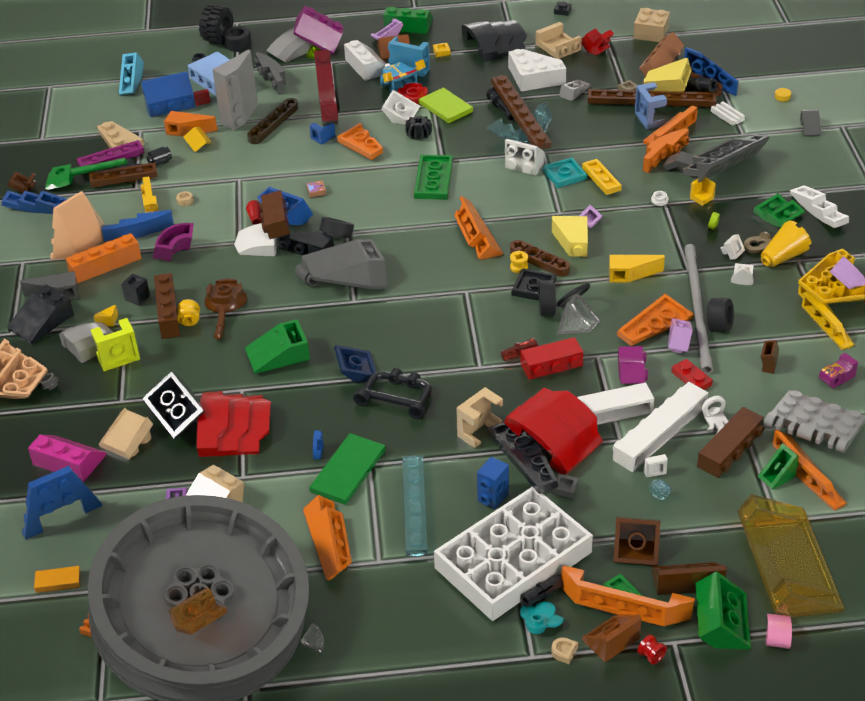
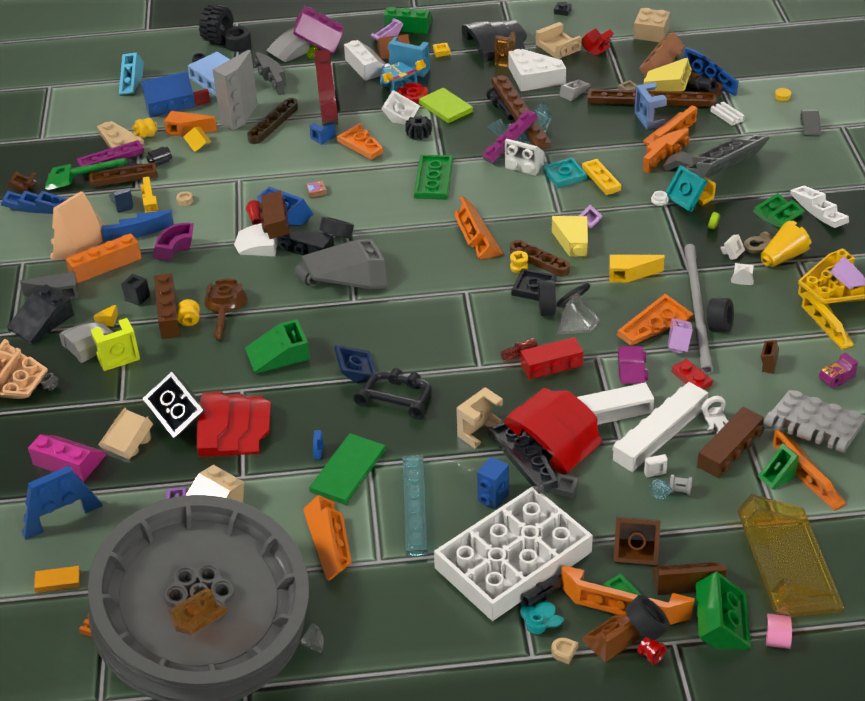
(122, 200): none -> dark blue slope
(144, 128): none -> yellow piece
(502, 47): none -> clear orange panel
(513, 132): none -> magenta plate
(647, 617): none -> black tyre
(683, 489): none -> light grey bush
(686, 188): none -> teal tile

